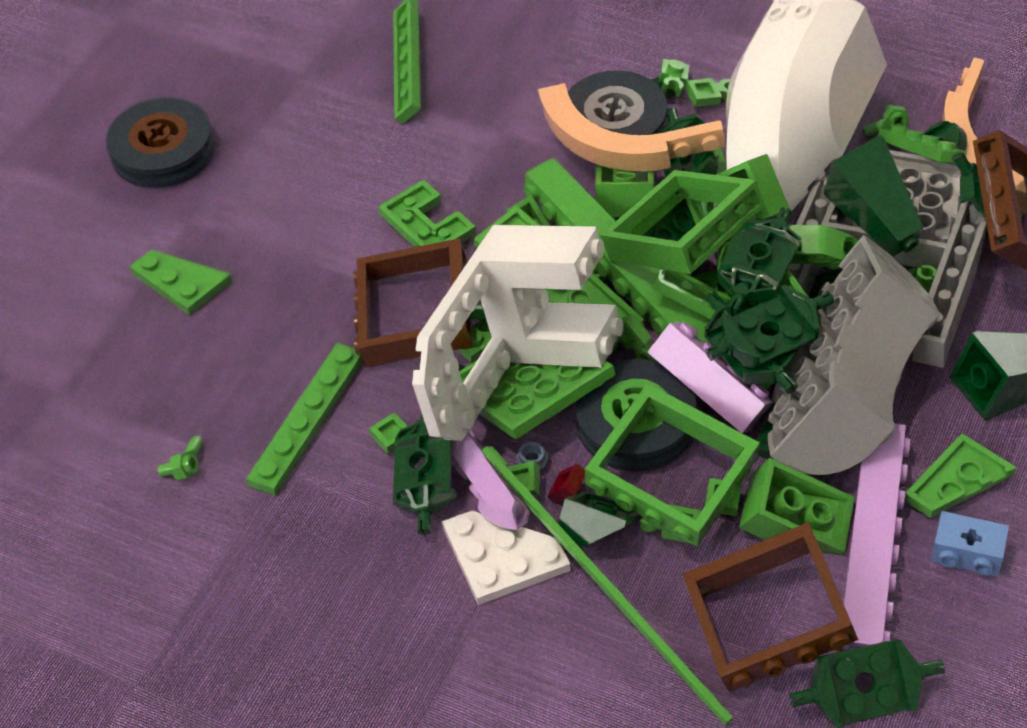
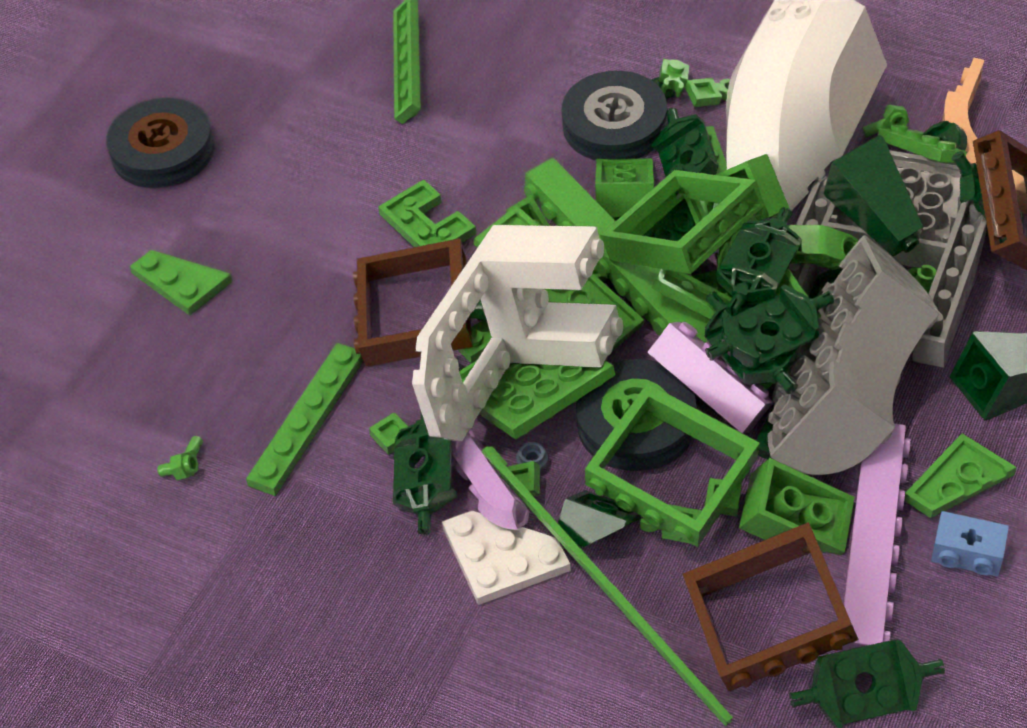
(567, 483): dark red plate -> none
(623, 150): light nougat arch -> none
(636, 337): bright green plate -> none

